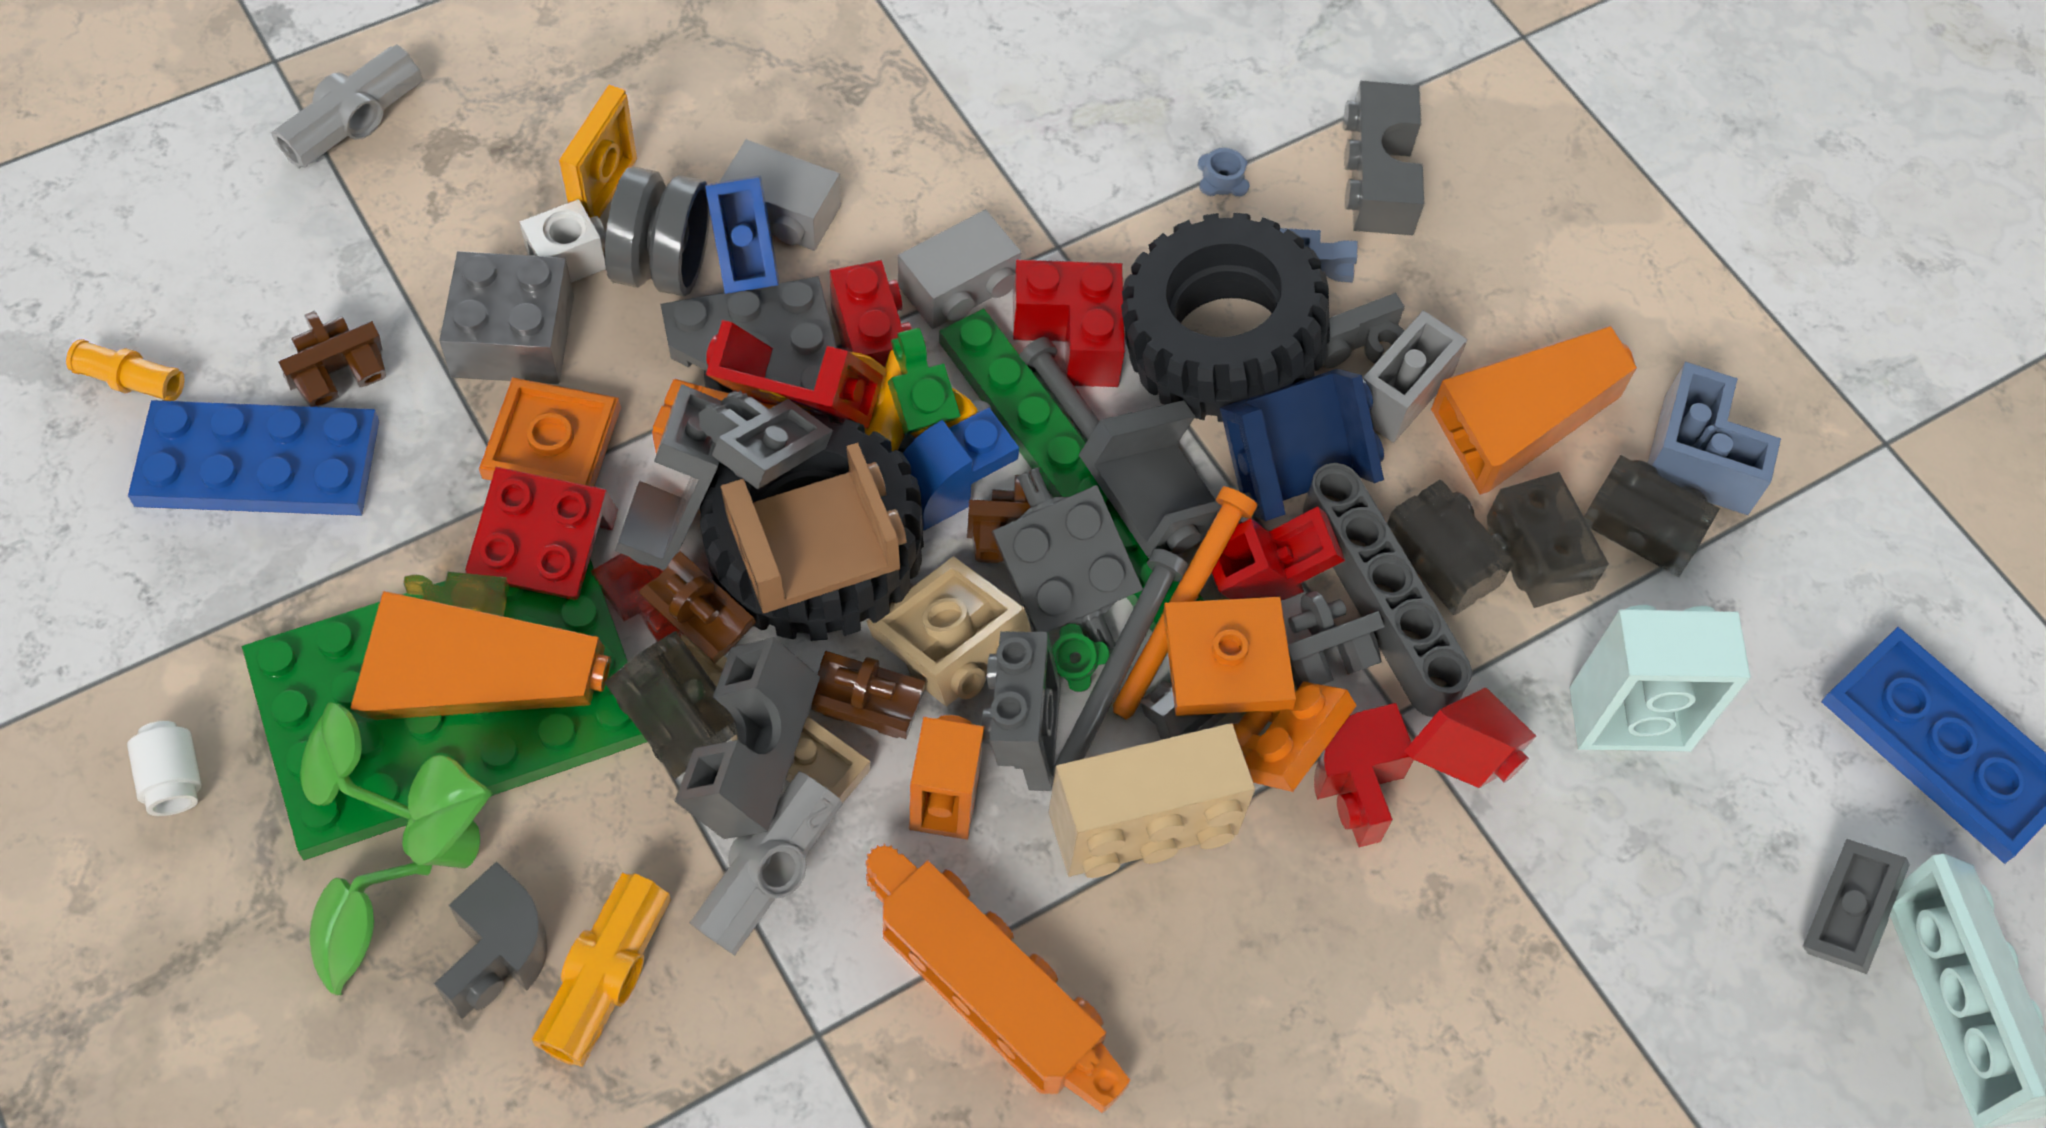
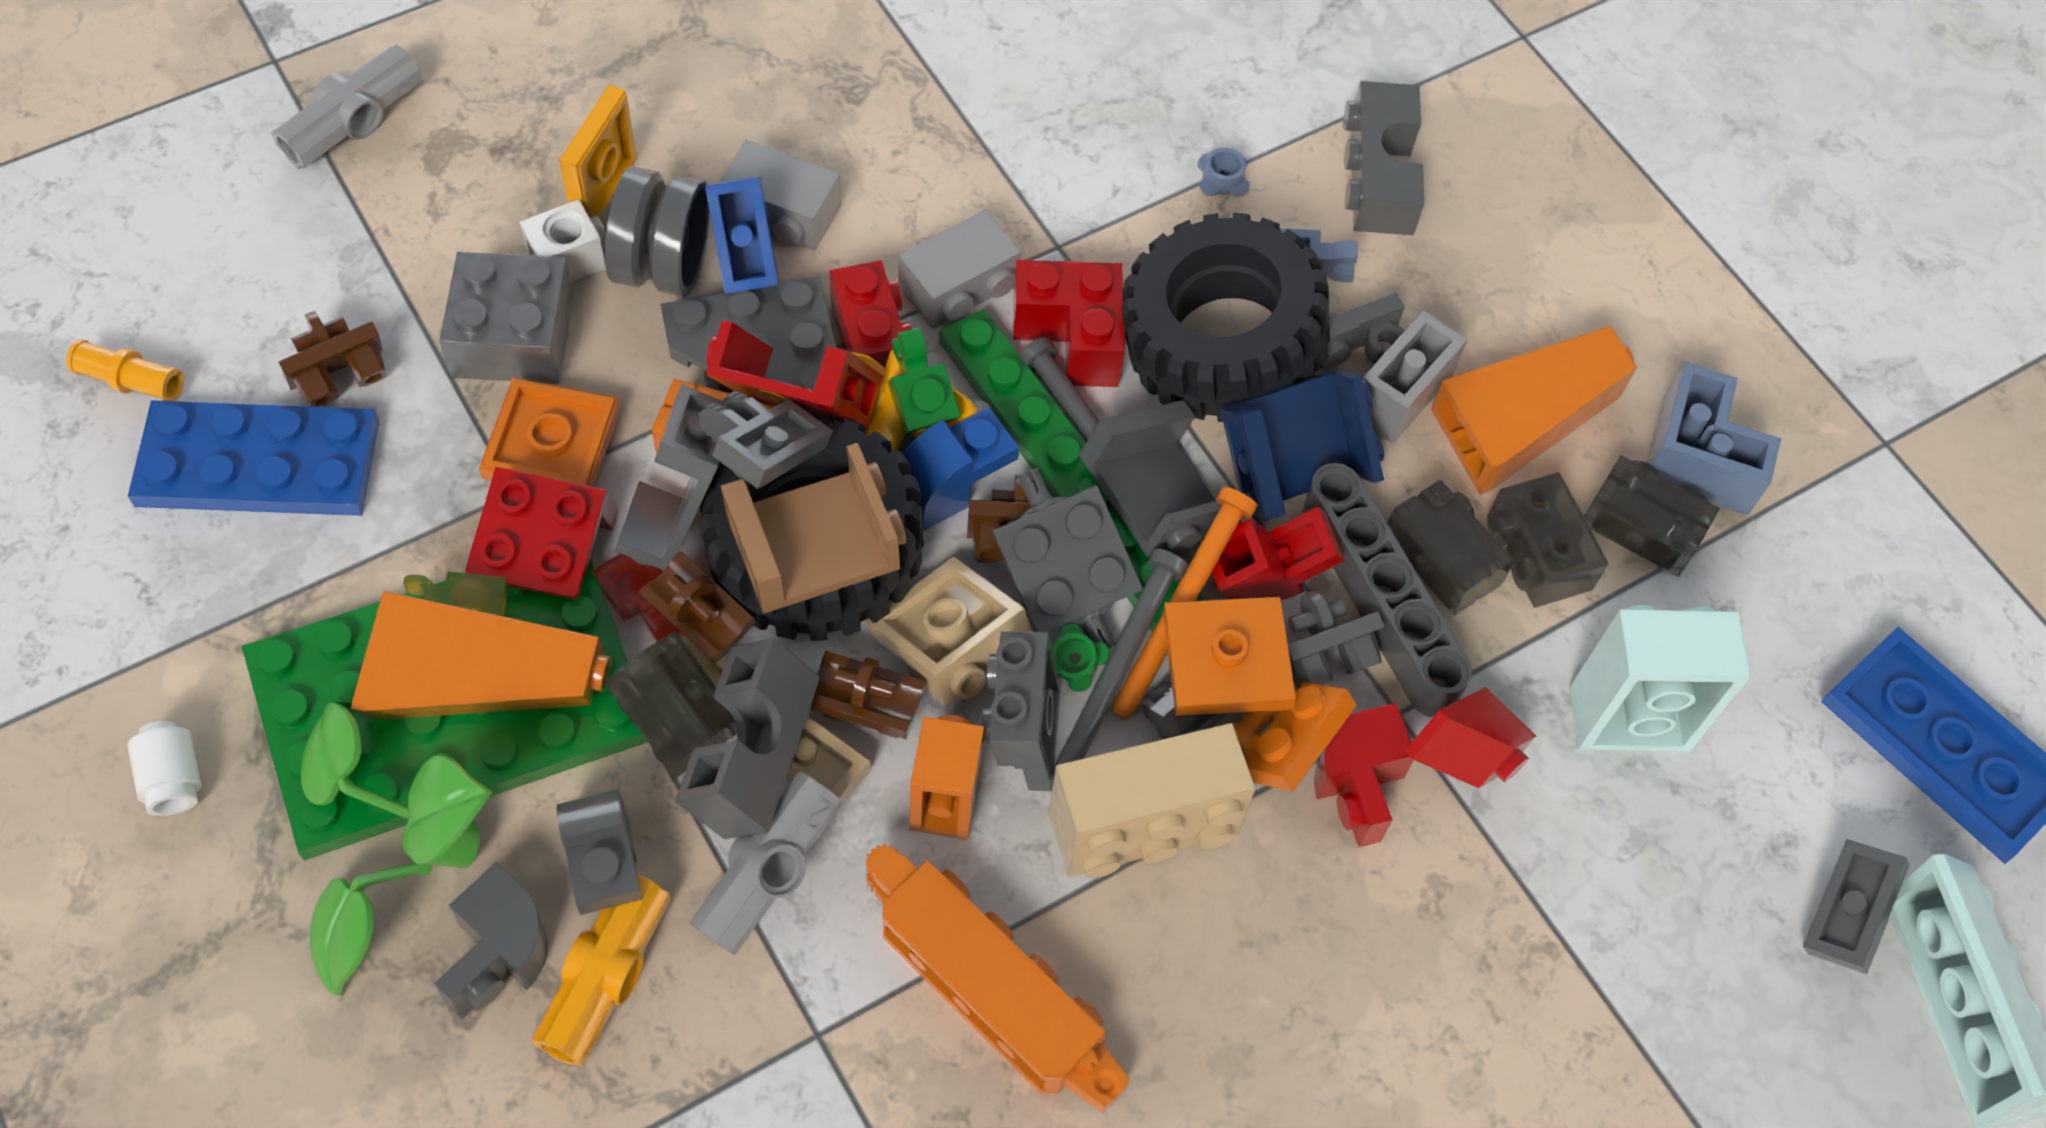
(599, 851): none -> dark grey brick

